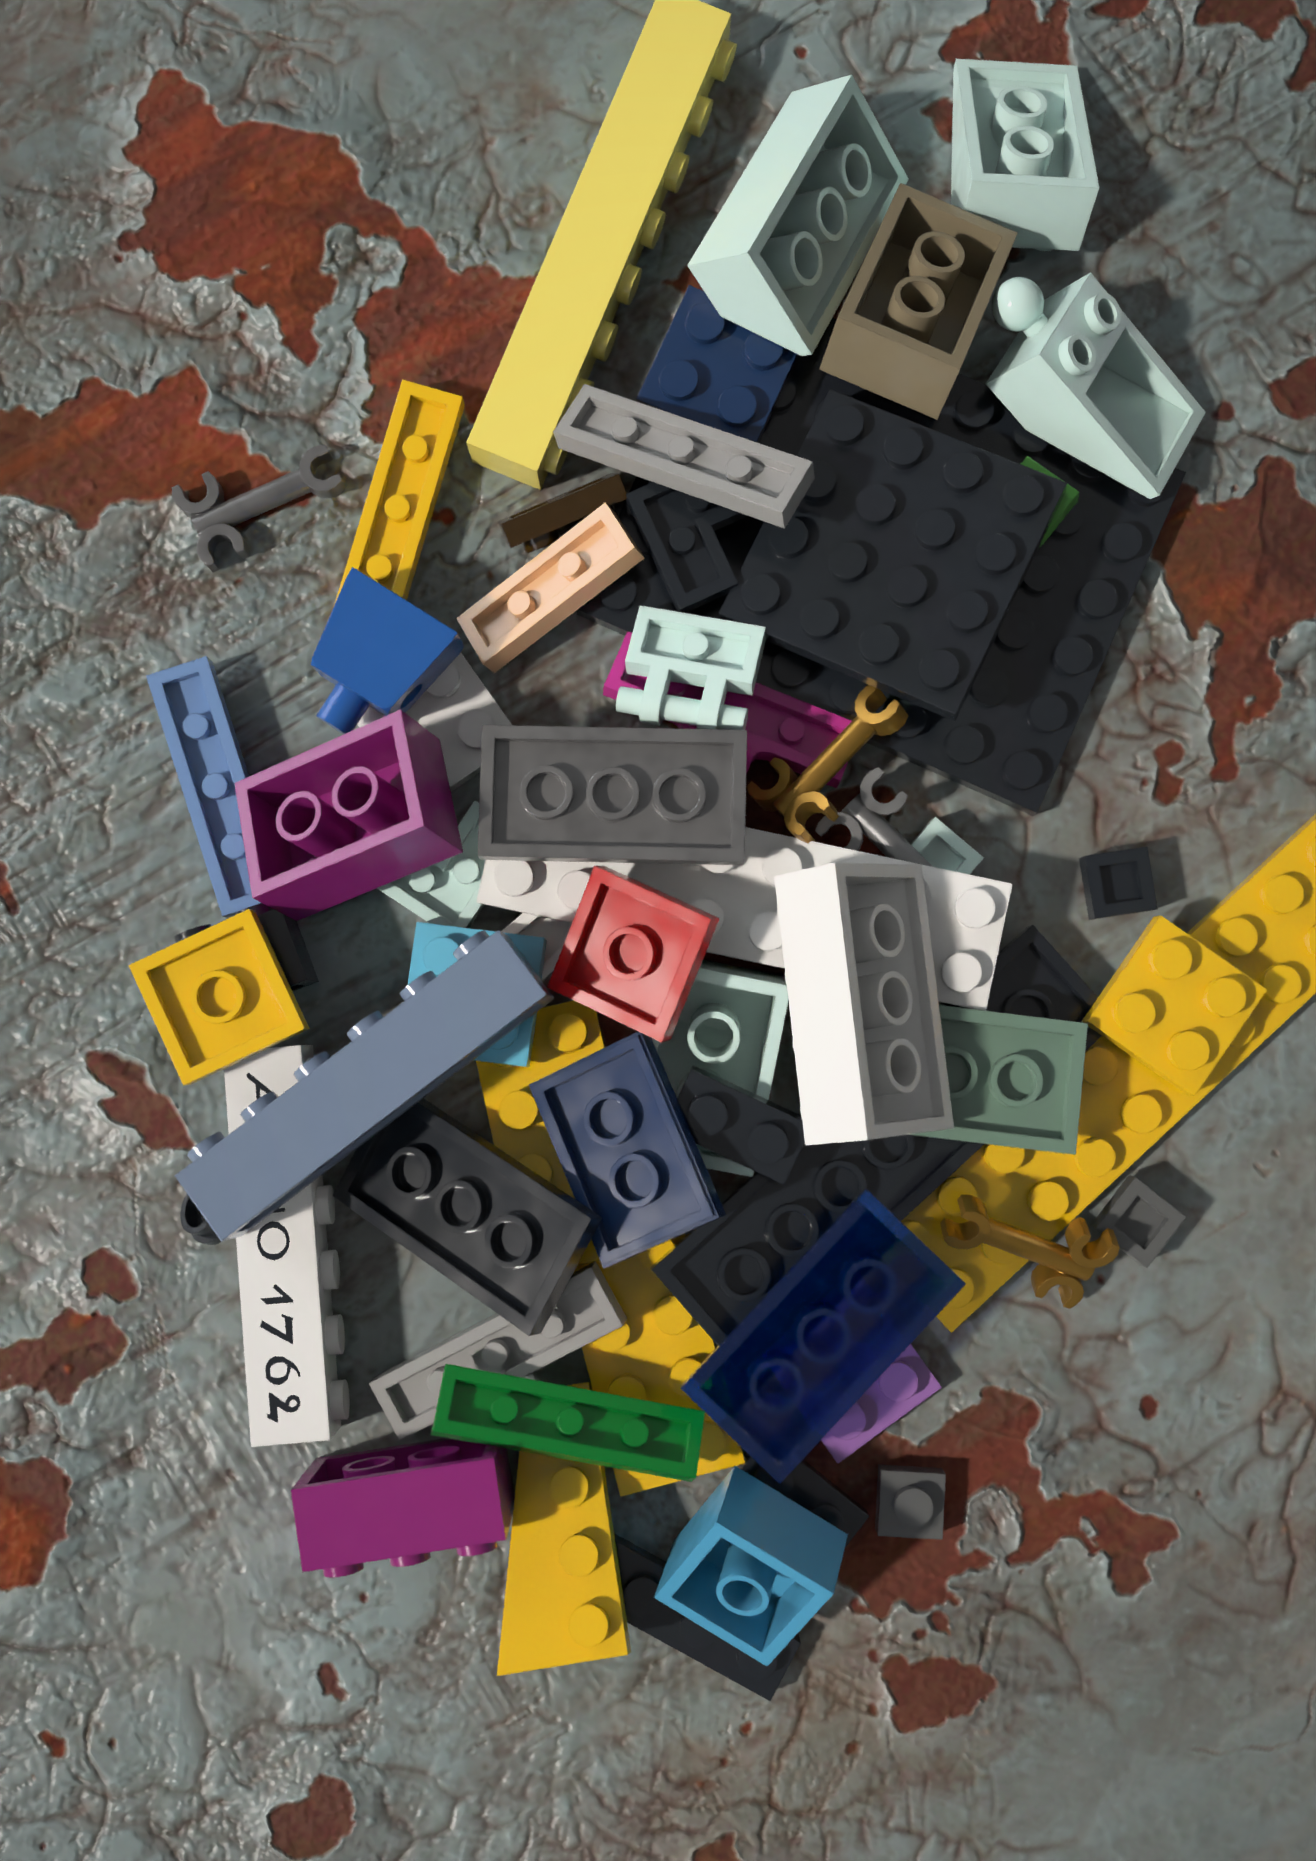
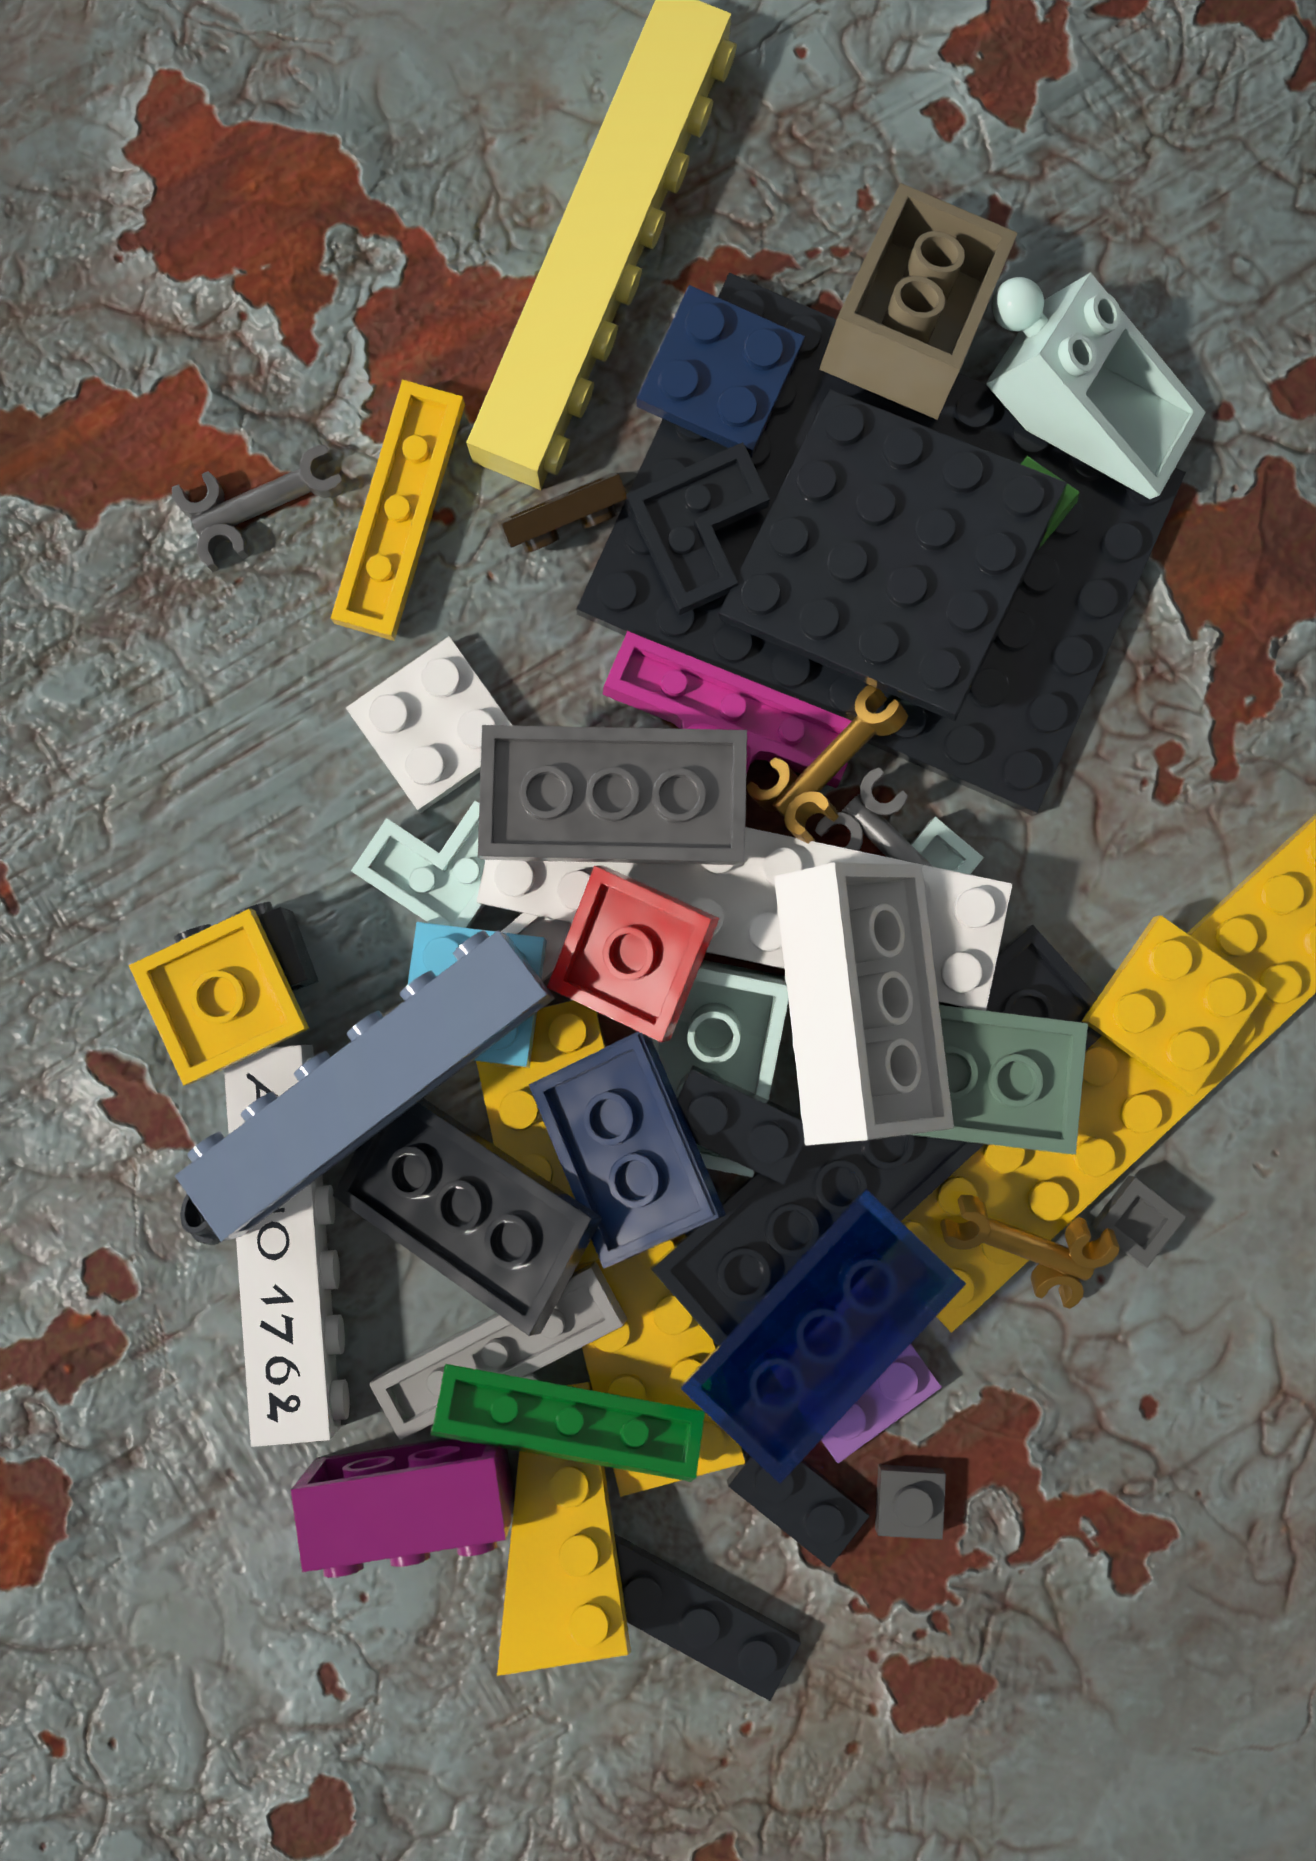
(207, 768): medium blue plate -> none
(347, 817): magenta brick -> none
(378, 652): blue torso -> none
(550, 588): light nougat plate -> none
(685, 455): light grey plate -> none
(691, 652): light aqua plate -> none
(752, 1566): dark azure brick -> none
(801, 217): light aqua slope -> none
(1023, 150): light aqua slope -> none
(1118, 883): black plate -> none

